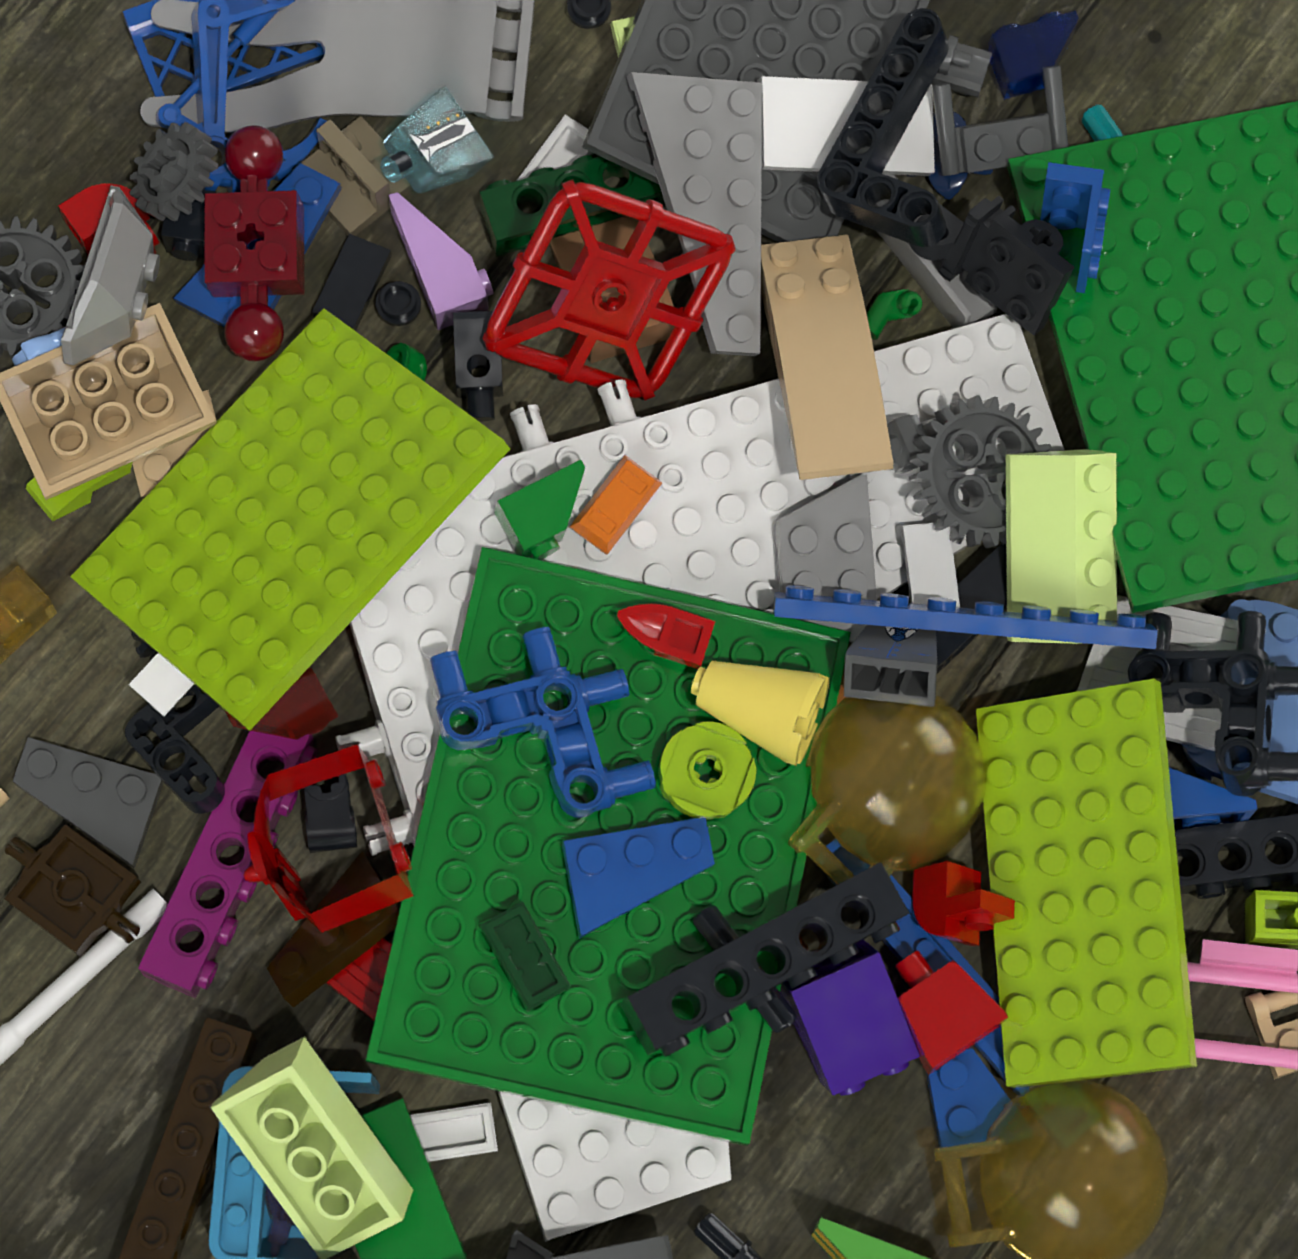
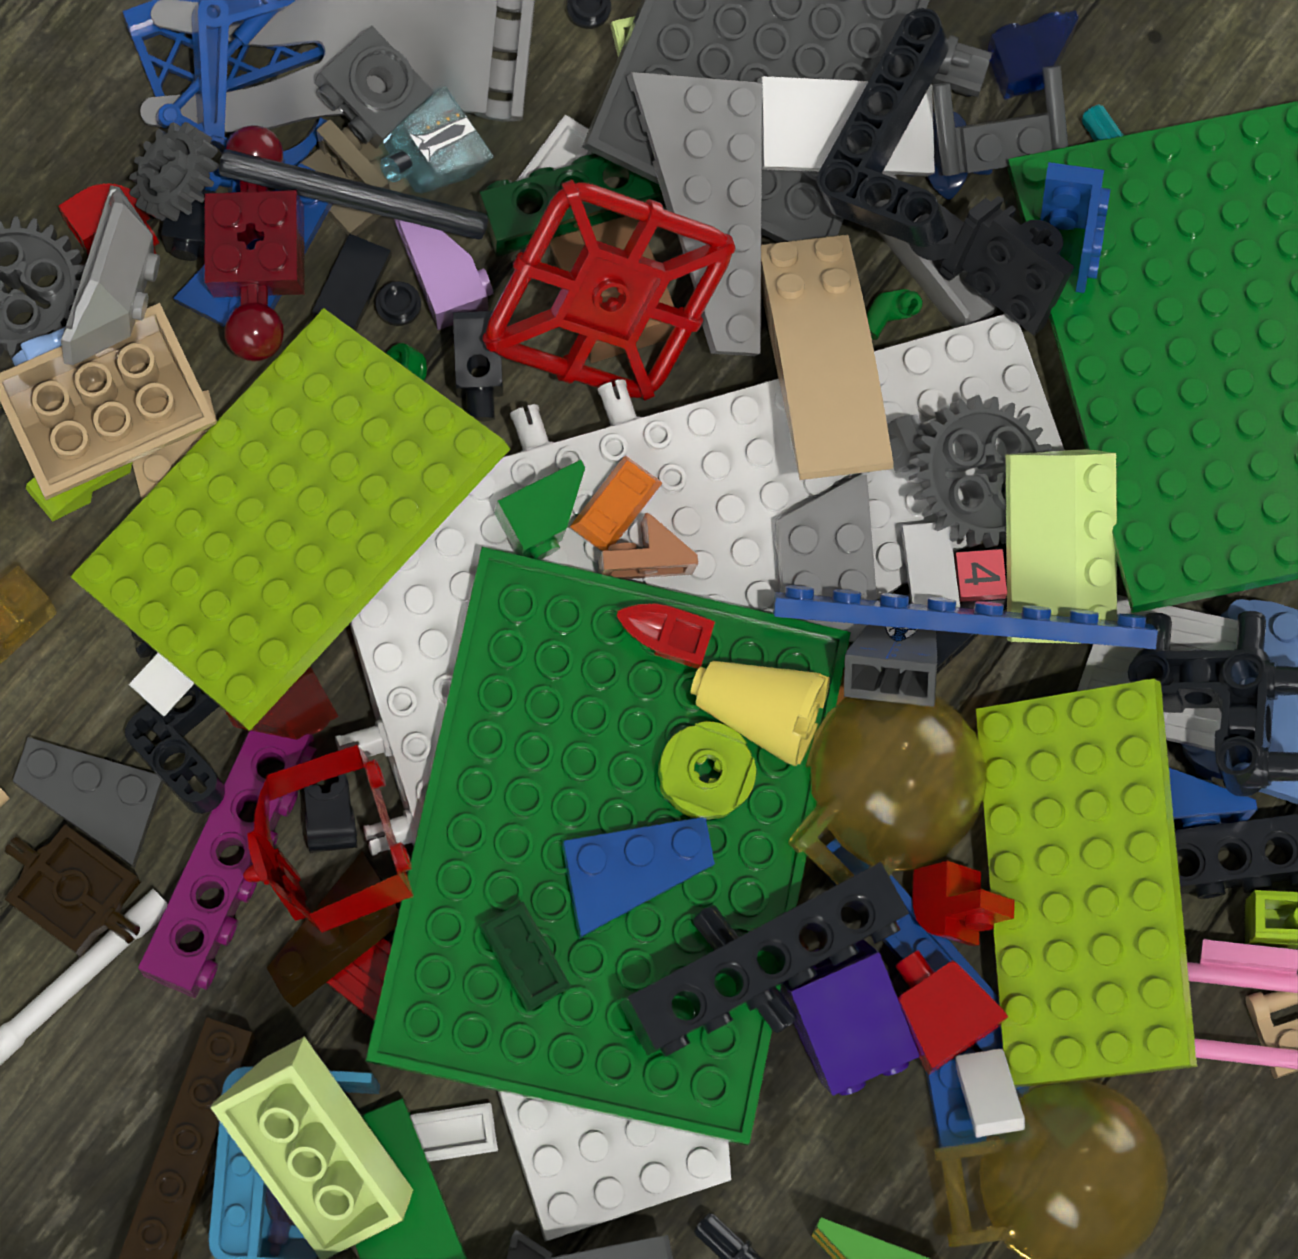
(353, 194): none -> black axle
(371, 113): none -> dark grey brick
(521, 708): blue pin -> none
(661, 555): none -> nougat slope
(980, 575): none -> coral tile
(989, 1093): none -> white tile

